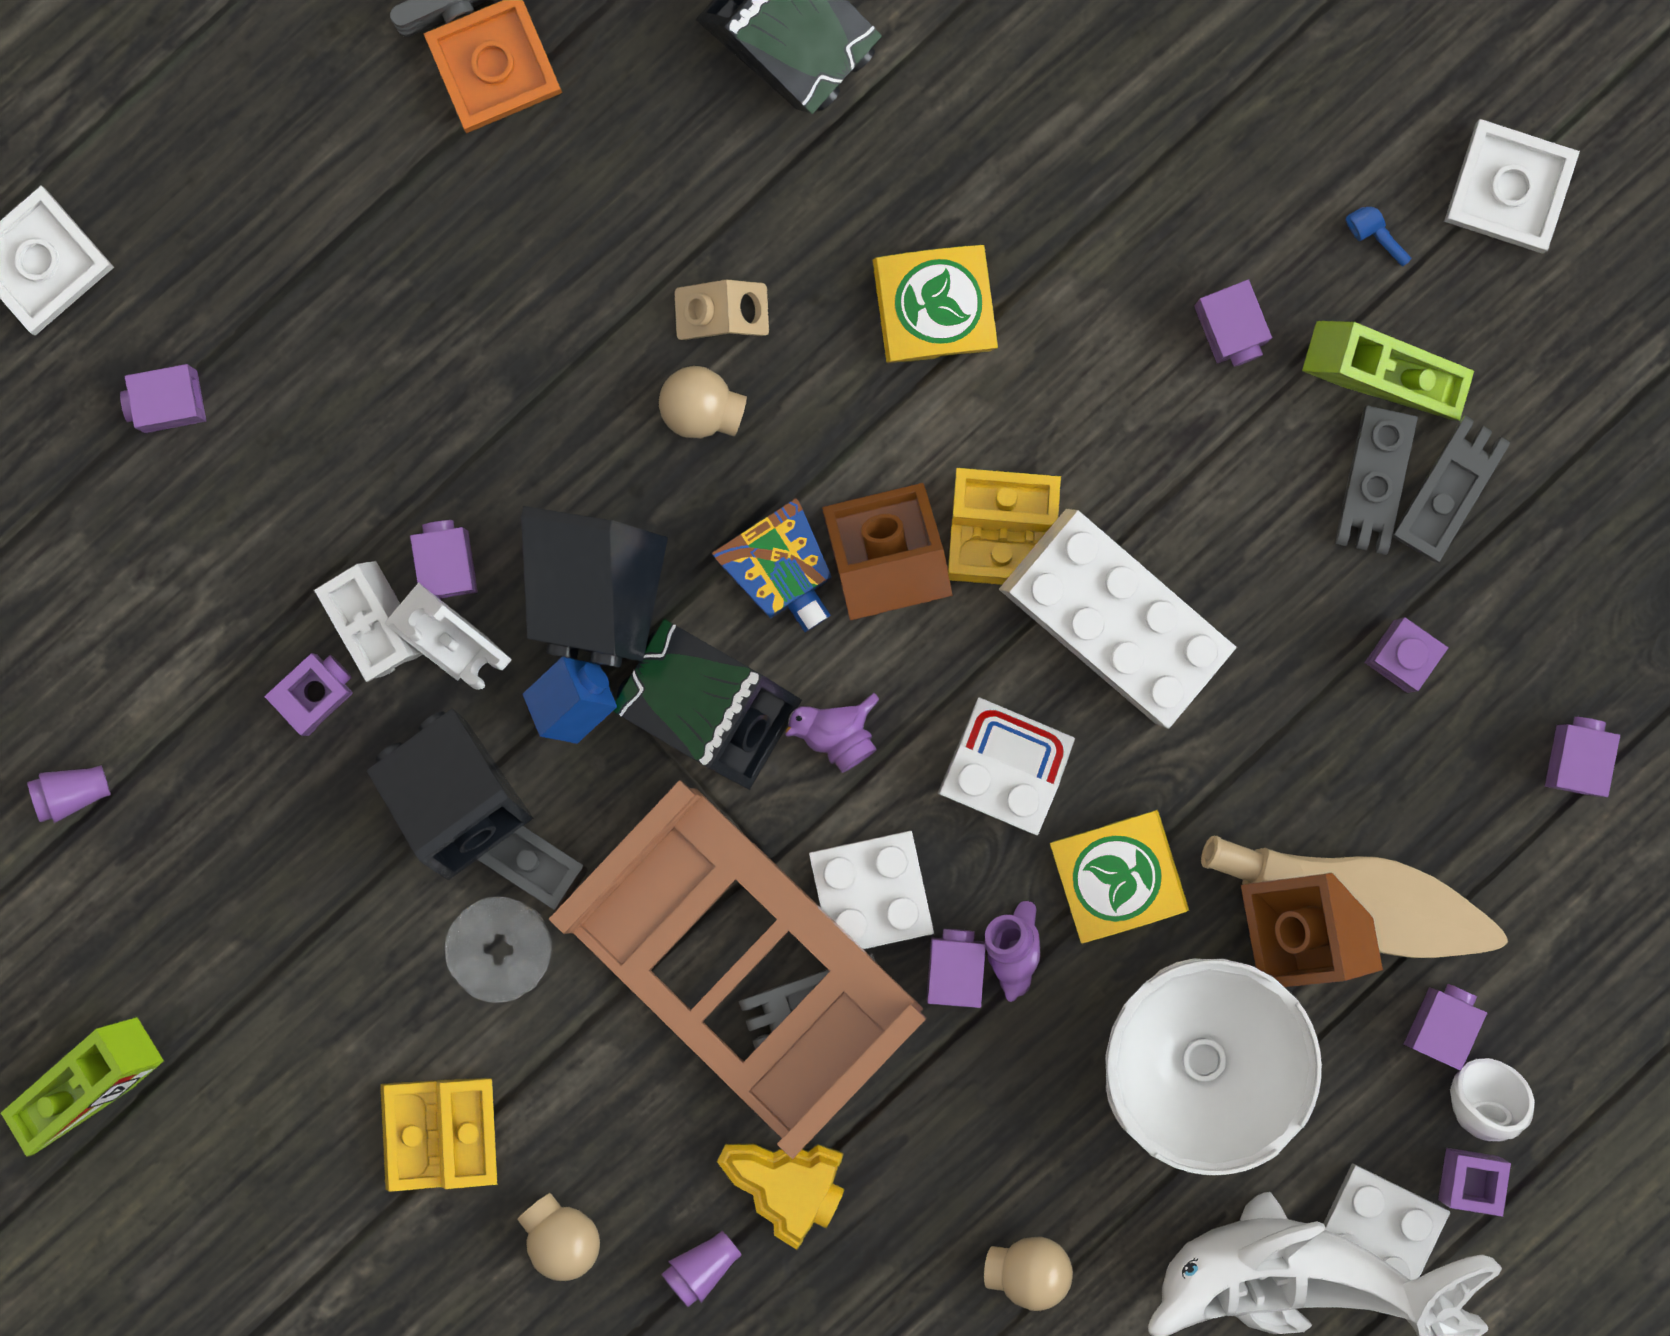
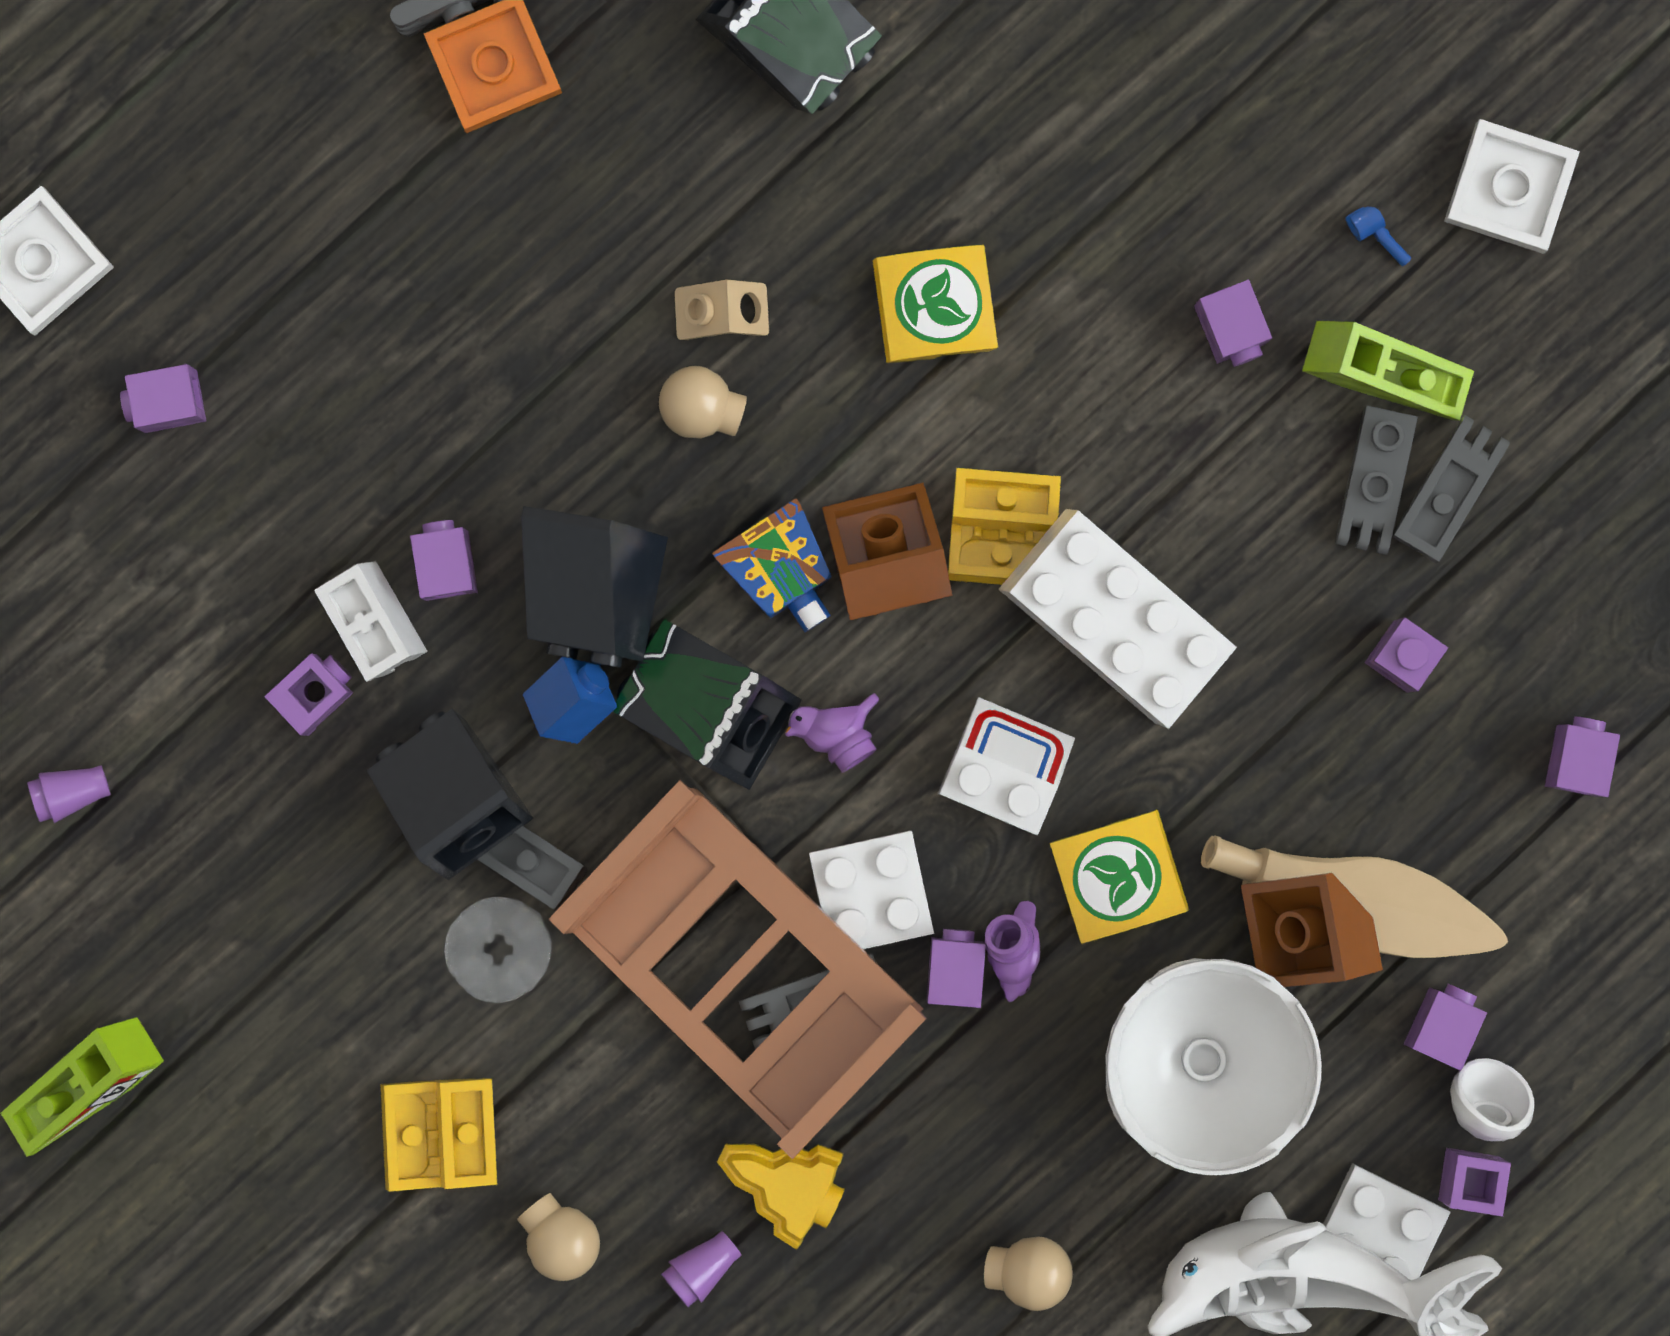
(445, 637): white hinge -> none

